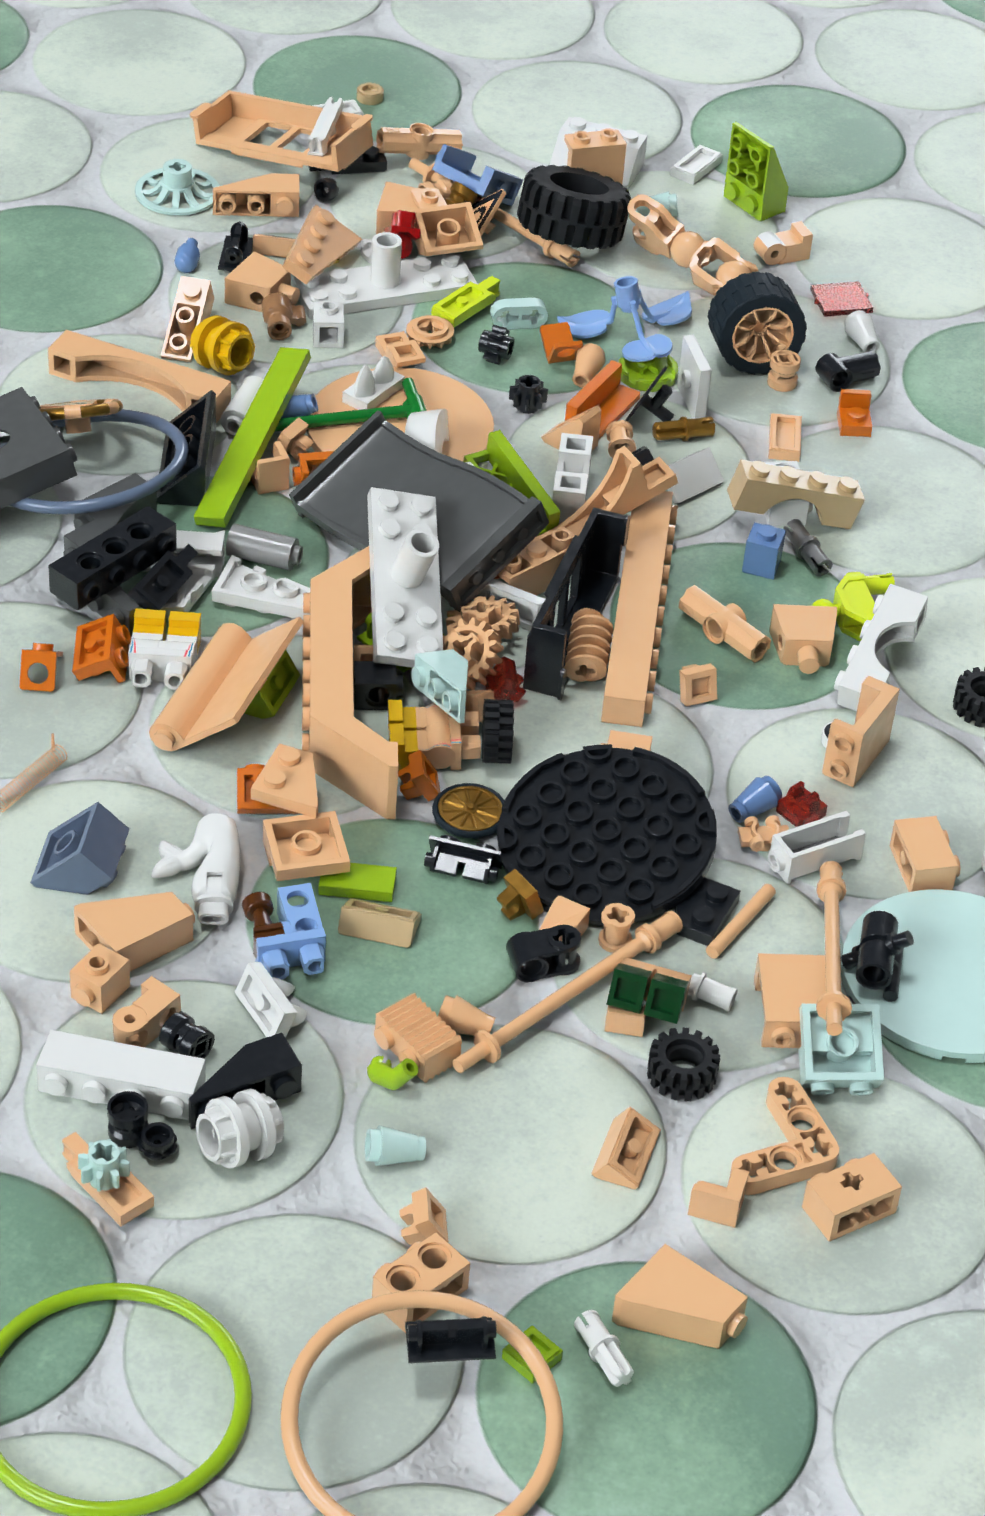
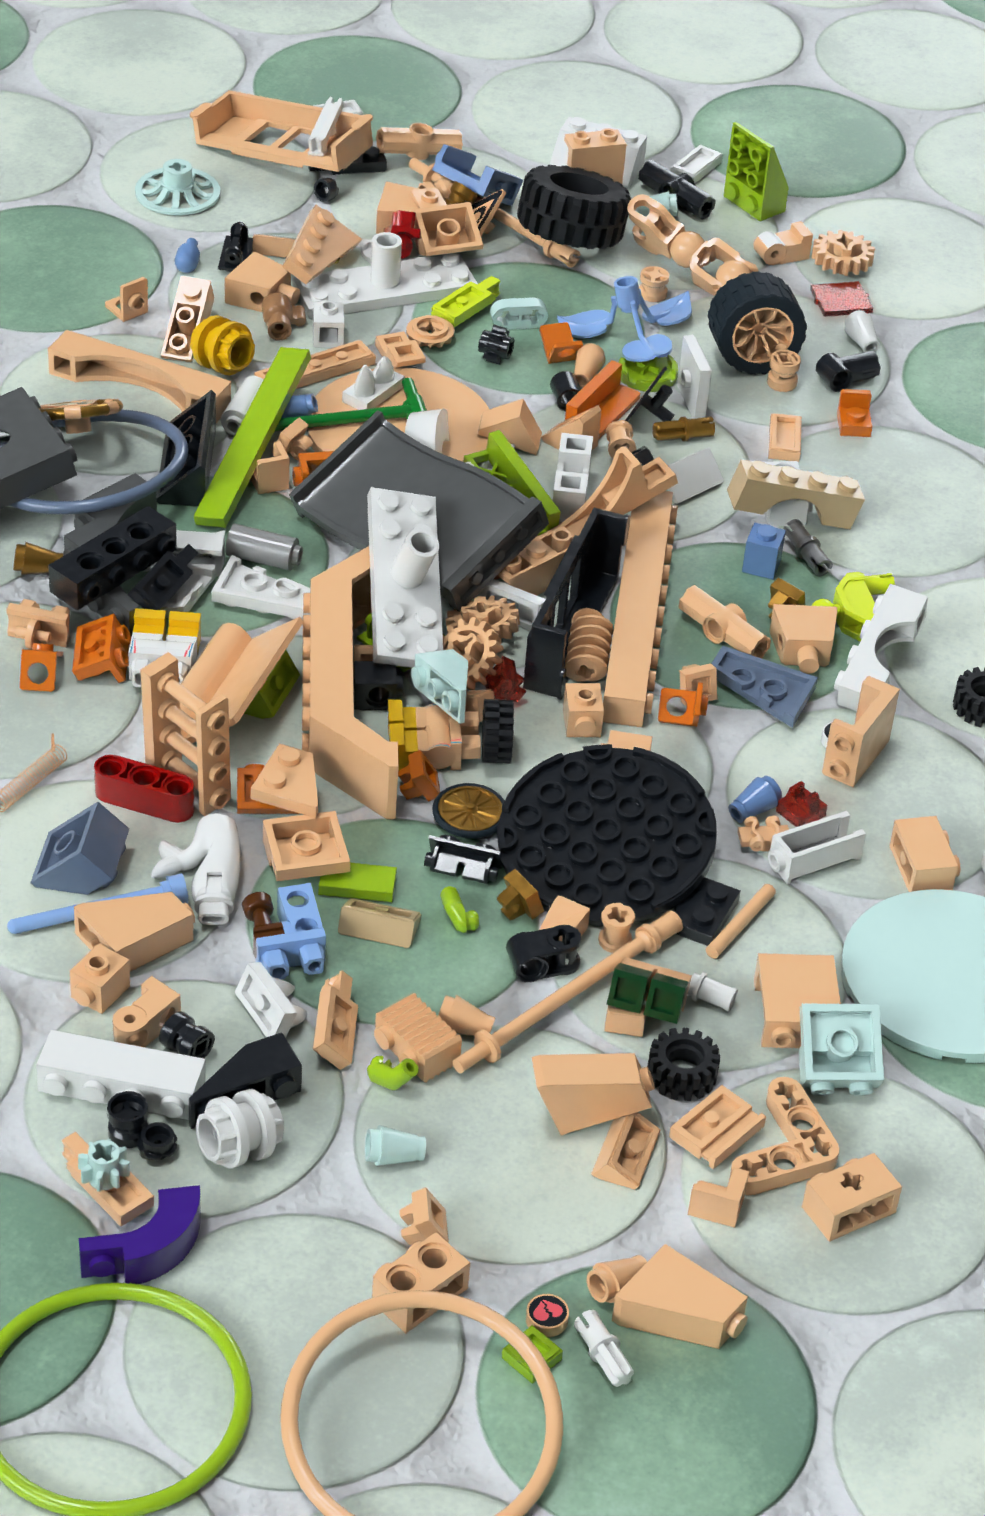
(33, 558): none -> pearl gold cone
(38, 625): none -> light nougat hips
(132, 300): none -> light nougat bracket
(144, 788): none -> red beam
(151, 1248): none -> dark purple arch
(163, 735): none -> light nougat fence
(173, 883): none -> light blue piece
(259, 196): light nougat slope -> none
(333, 363): none -> light nougat tile
(336, 1021): none -> light nougat hinge
(370, 93): tan tile -> none
(450, 1340): black hinge -> none
(455, 910): none -> lime arm
(515, 423): none -> light nougat slope
(528, 394): black gear -> none
(547, 1314): none -> tile
(564, 388): none -> black beam
(583, 710): none -> light nougat brick
(591, 1087): none -> light nougat slope
(611, 1276): none -> light nougat cone
(653, 283): none -> light nougat wheel
(688, 195): none -> black piece
(695, 702): none -> orange bracket
(717, 1126): none -> light nougat plate
(765, 683): none -> sand blue wing
(785, 594): none -> pearl gold tile
(833, 1004): light nougat bar -> none
(843, 252): none -> light nougat gear
(879, 954): black pin -> none

